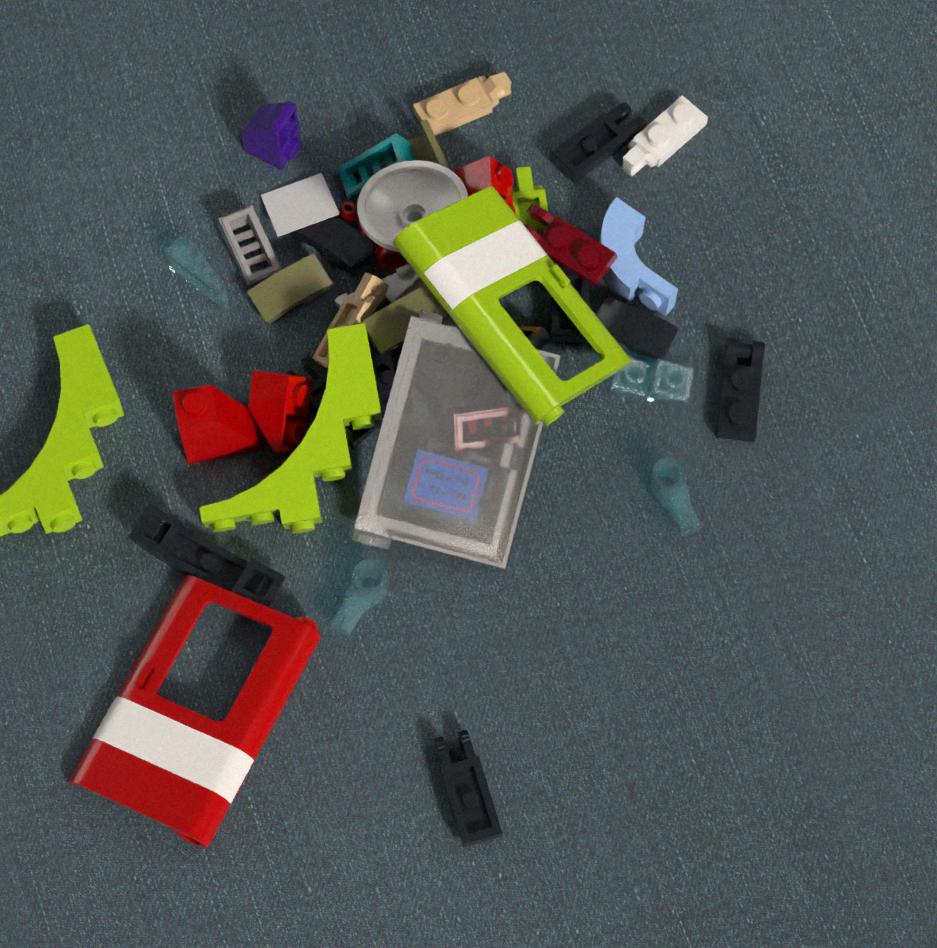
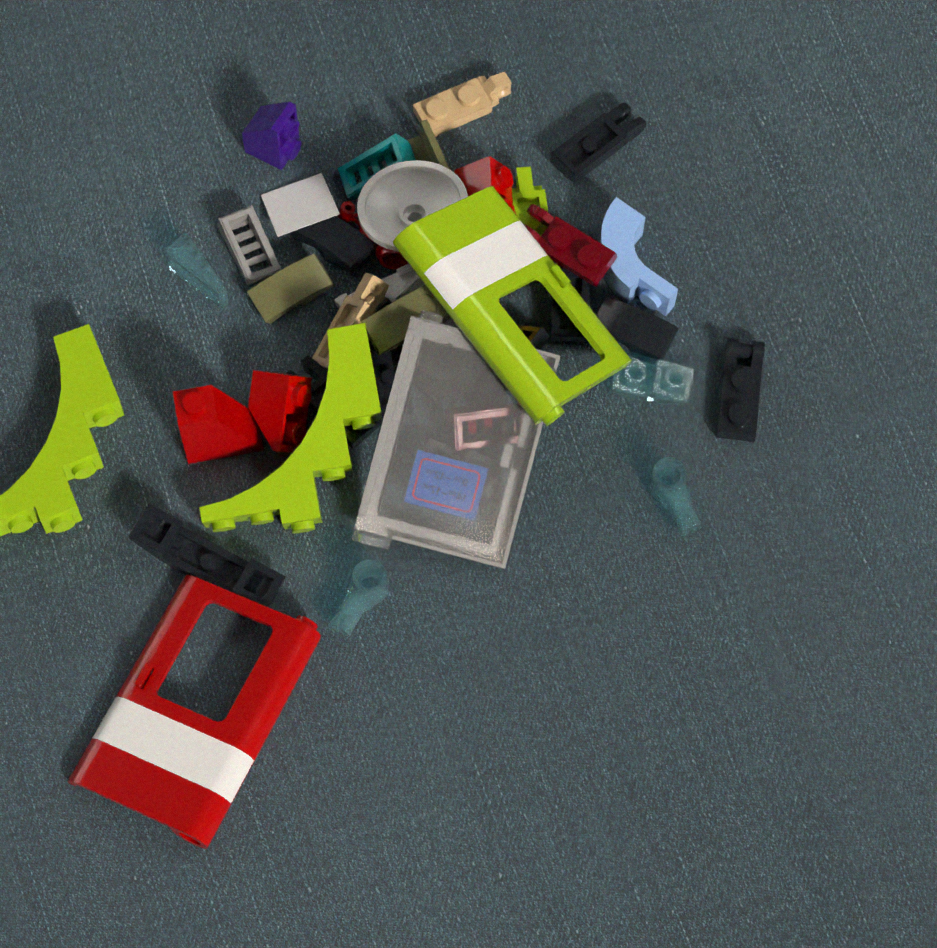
(468, 793): black hinge -> none
(664, 136): white hinge -> none

